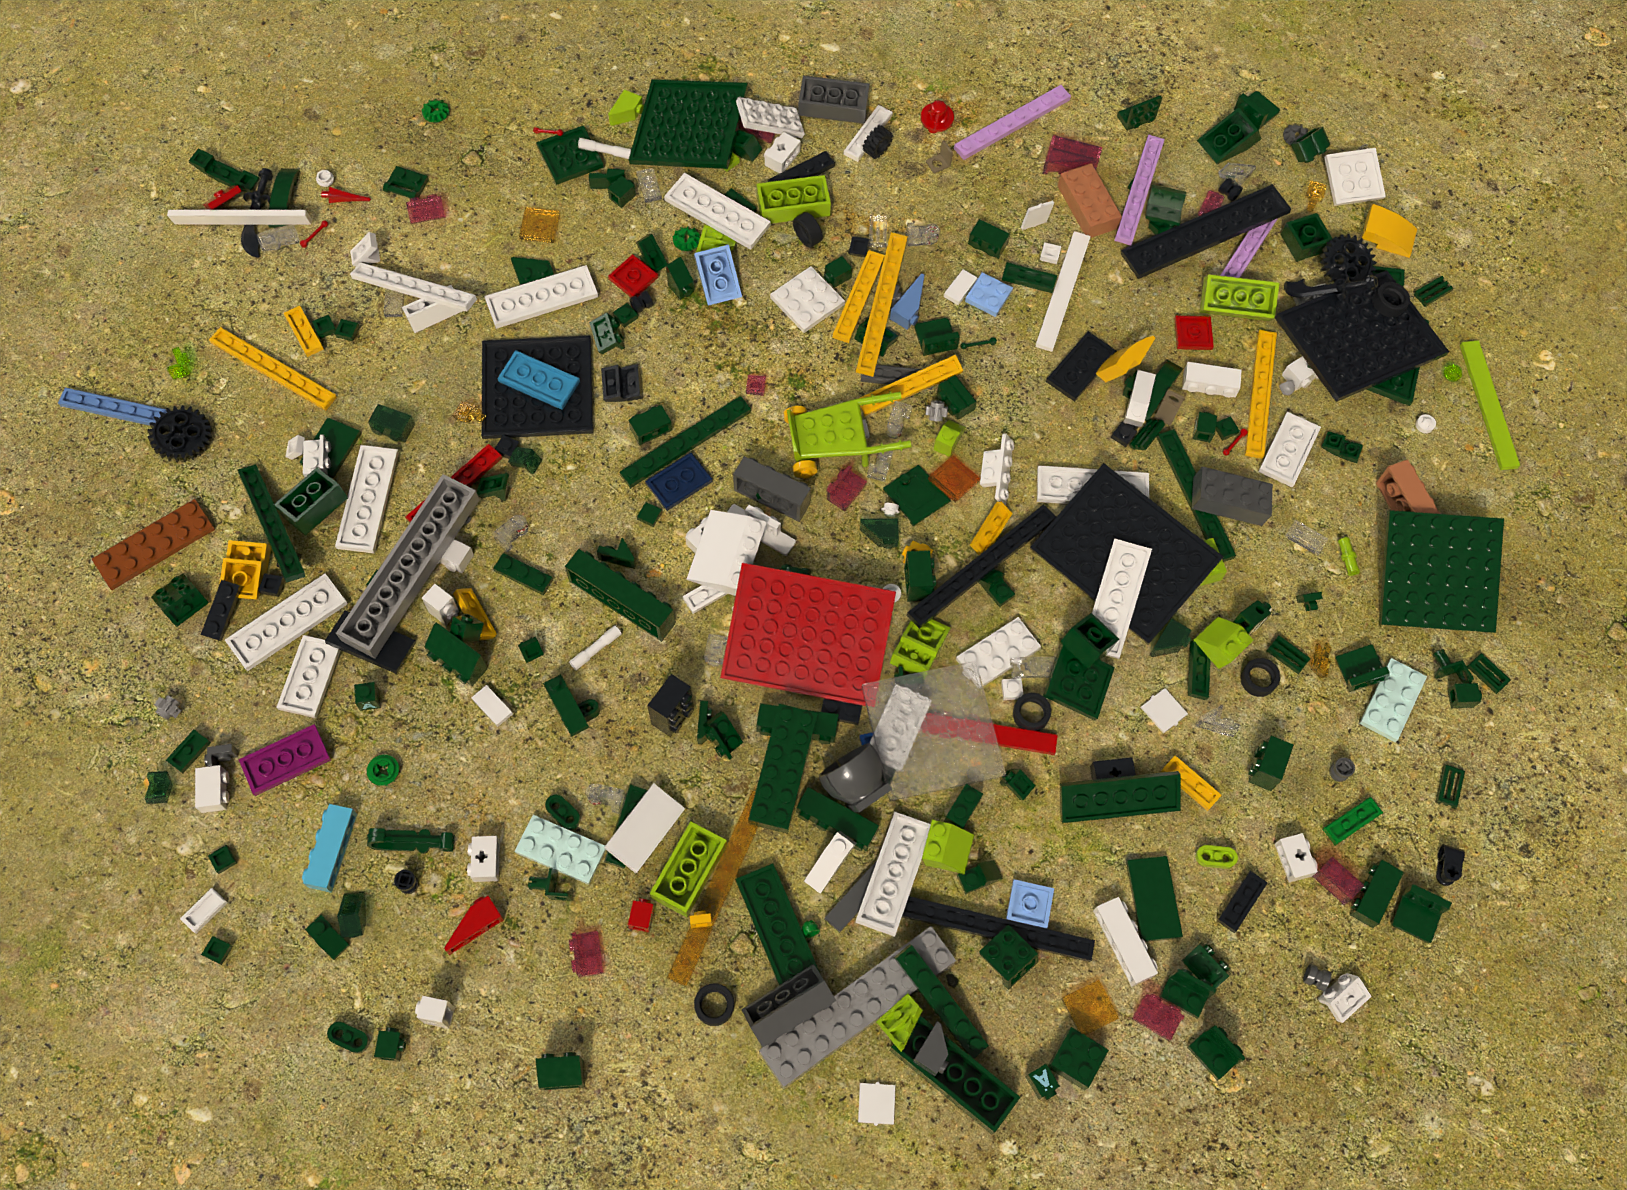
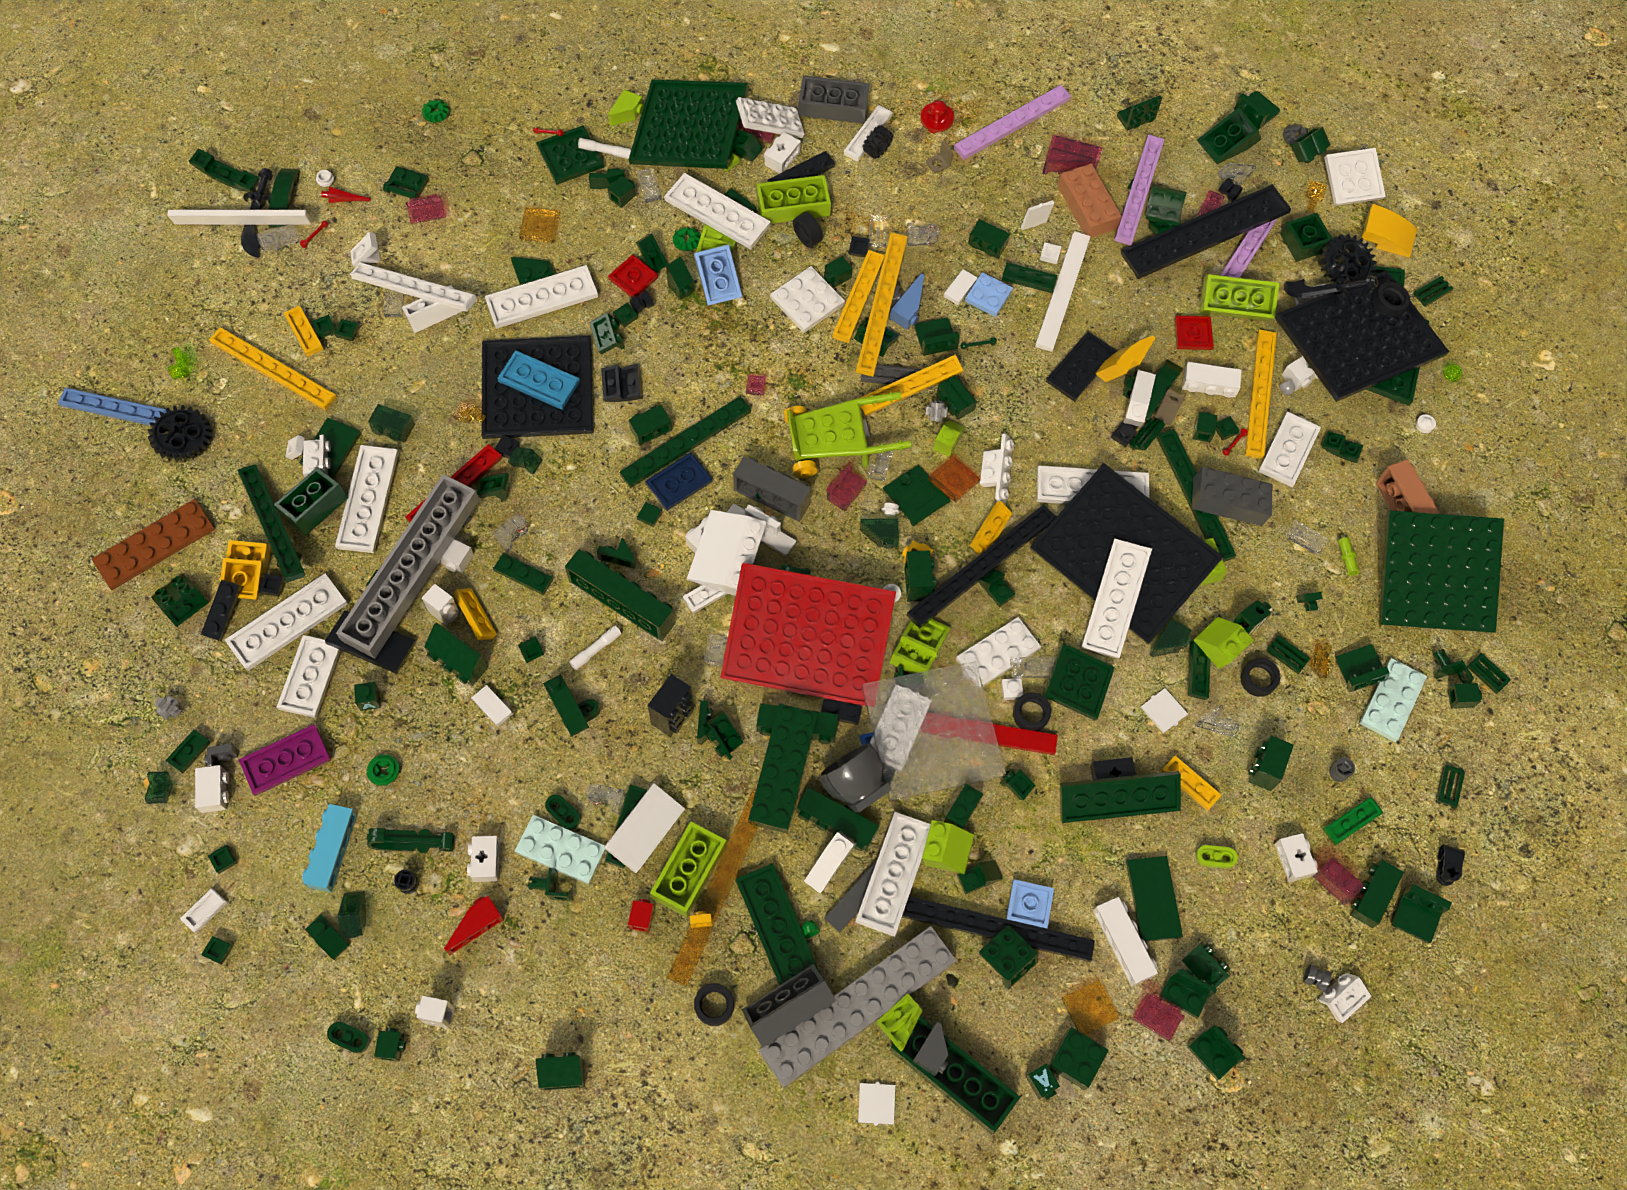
(221, 197): red plate -> none
(466, 628): dark green brick -> none
(586, 954): clear pink bracket -> none
(895, 422): clear leg -> none
(941, 1001): dark green plate -> none
(1089, 640): dark green brick -> none
(1242, 901): black plate -> none
(1489, 405): lime tile -> none

